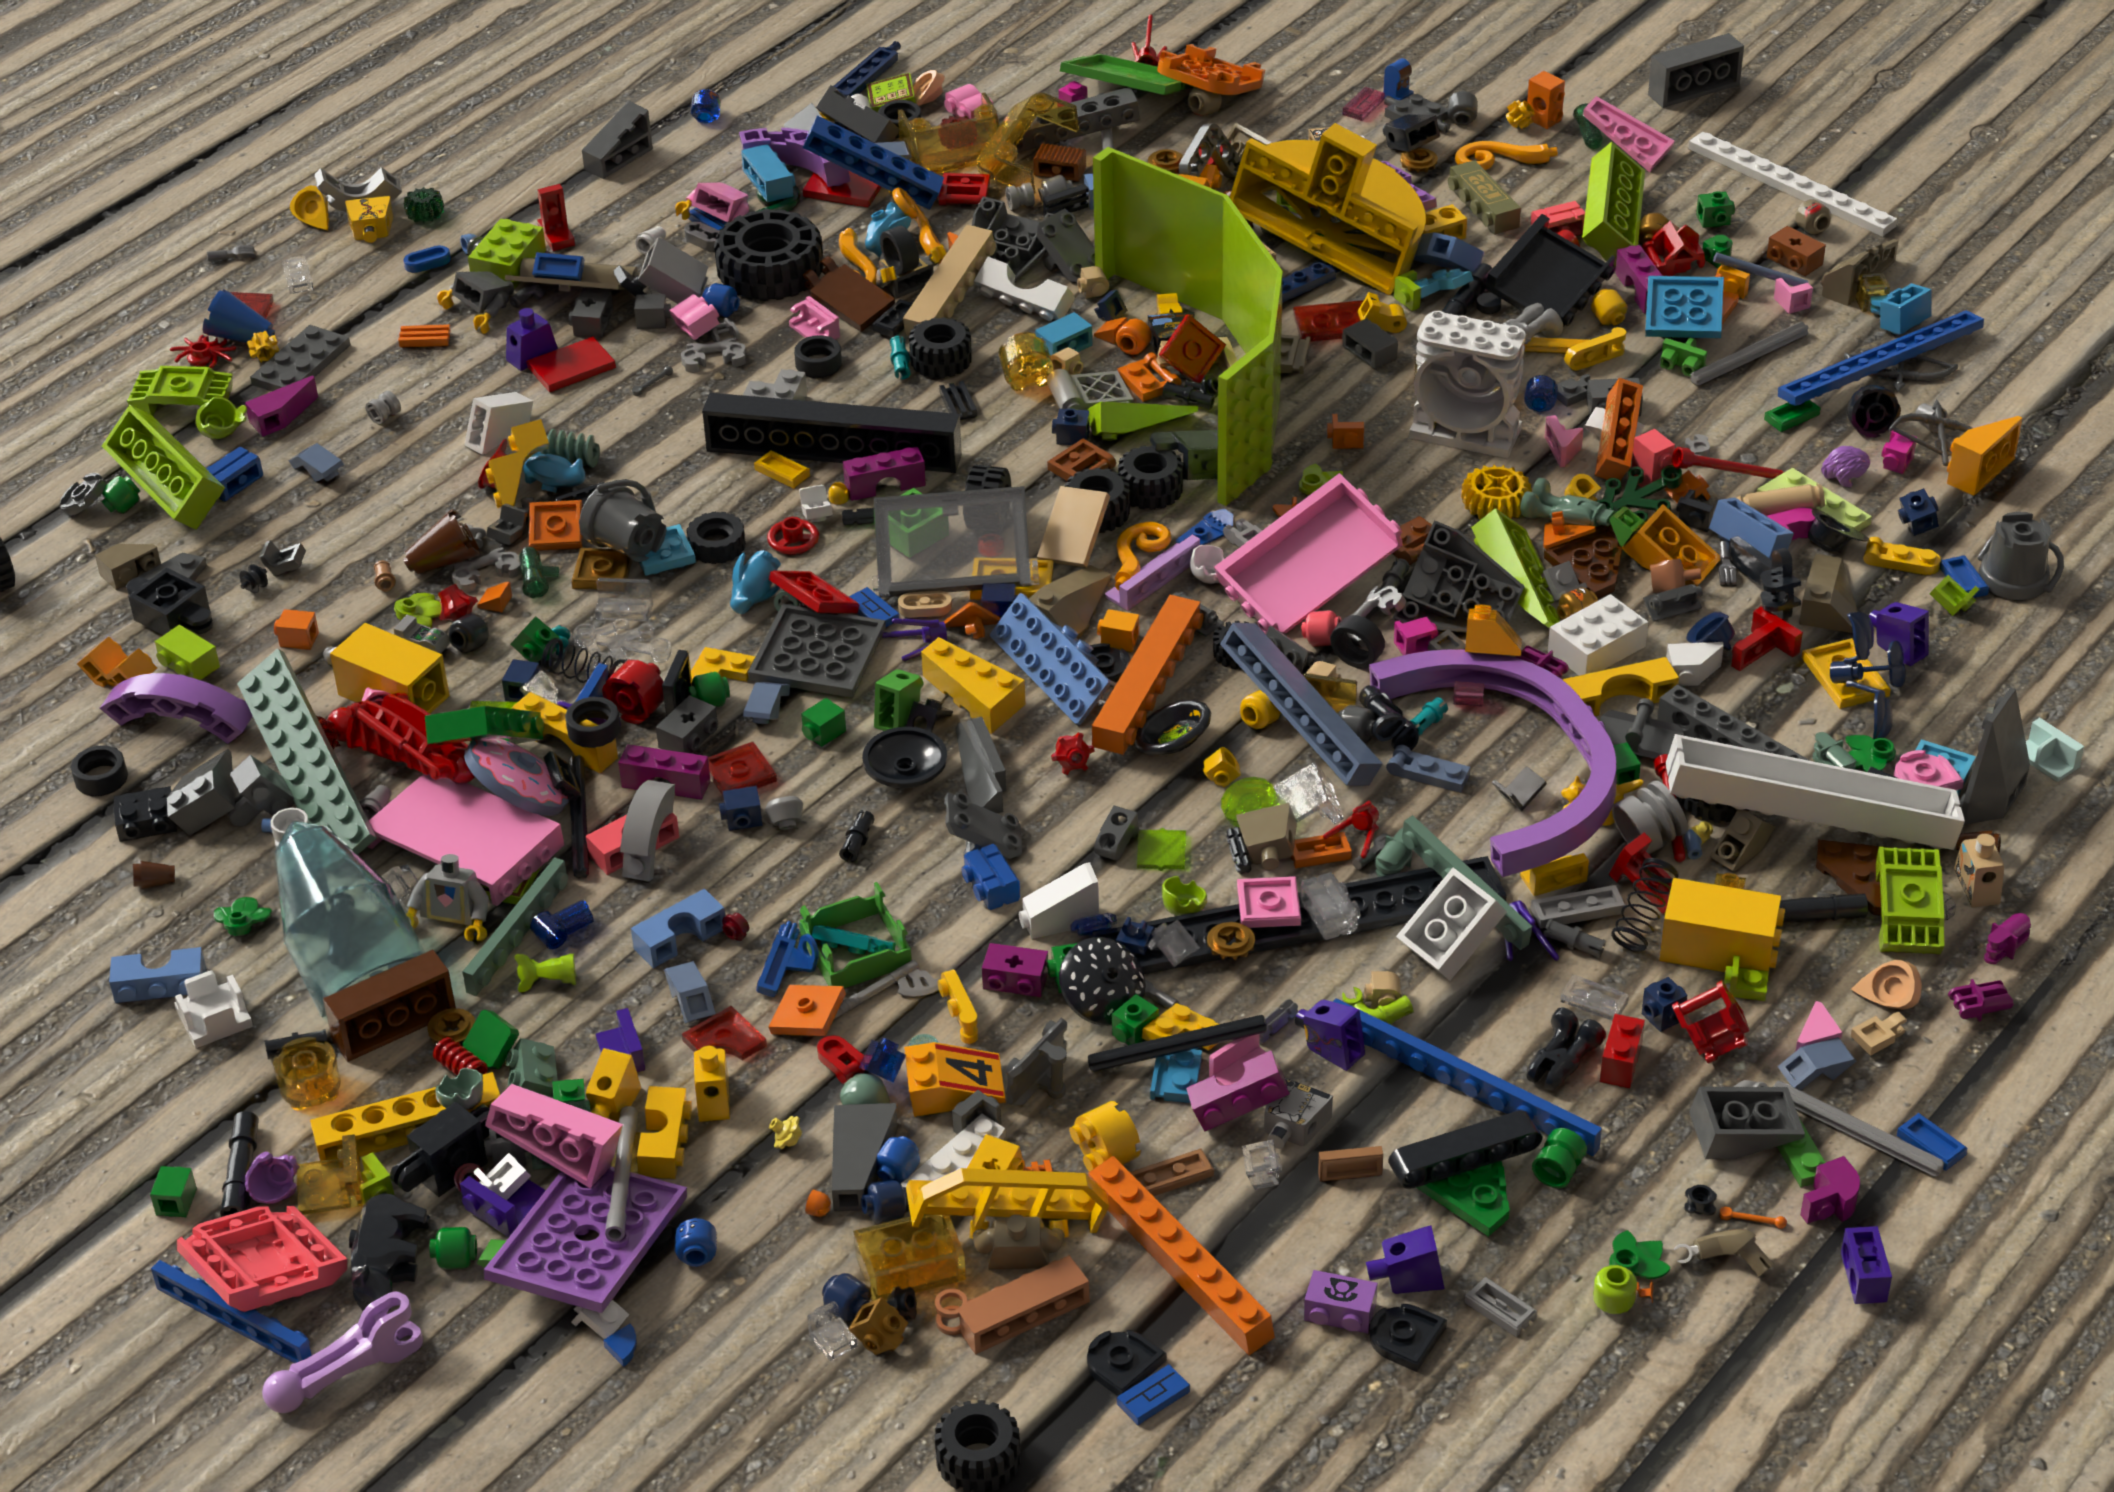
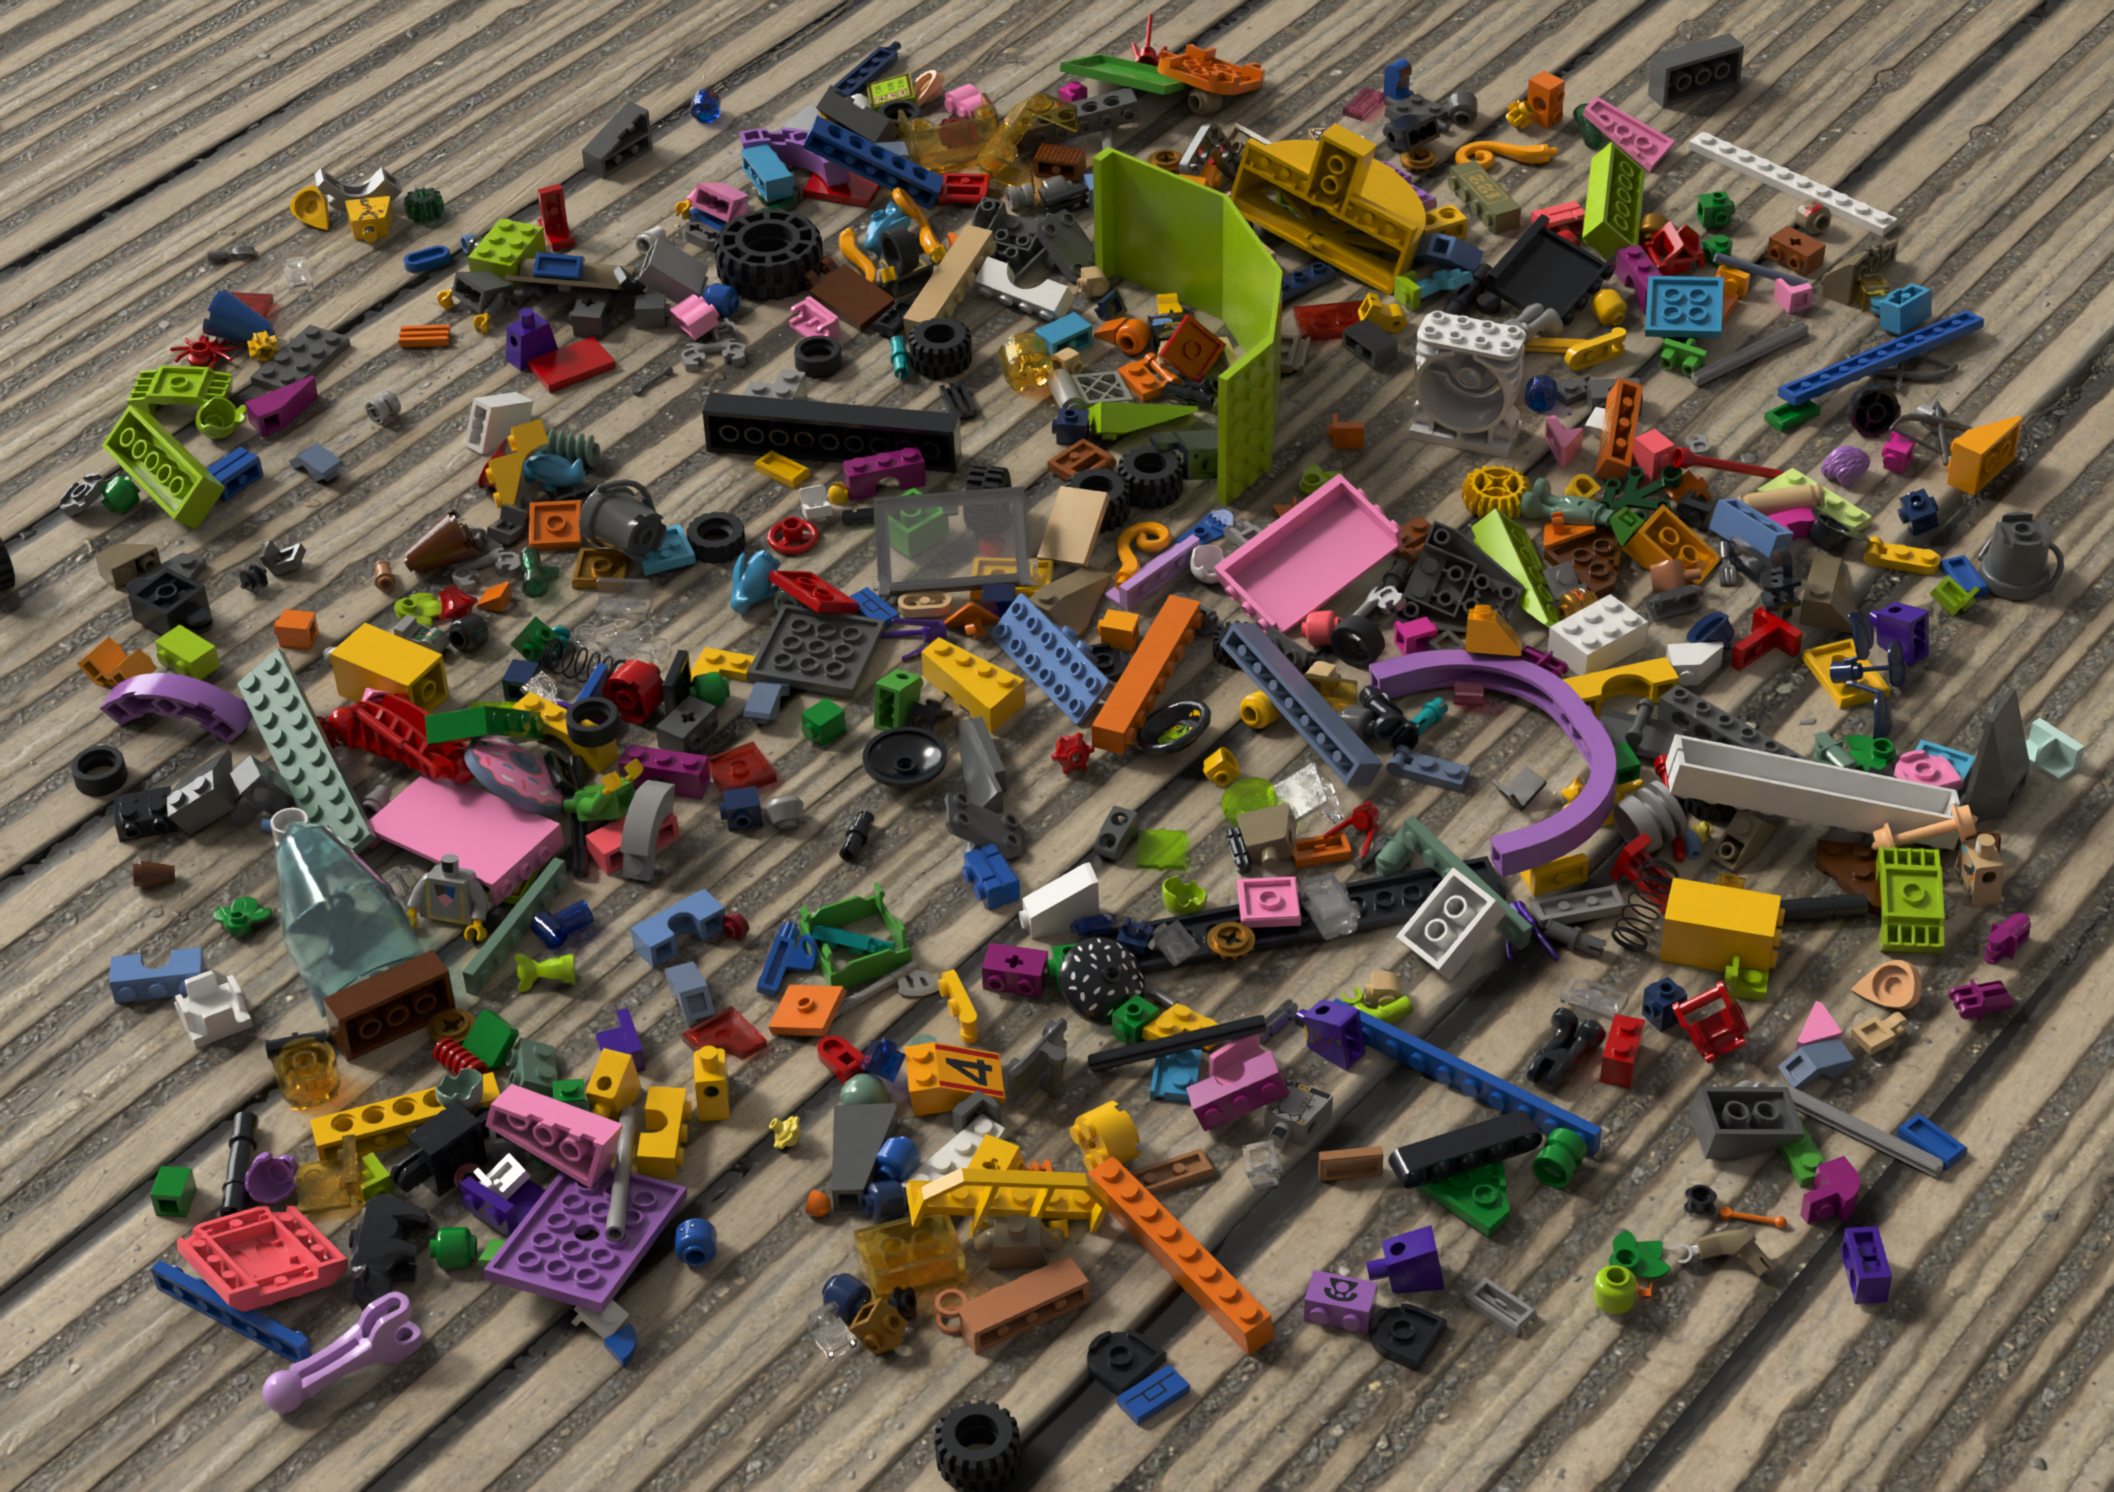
(605, 800): none -> bright green torso
(1962, 822): none -> light nougat piece

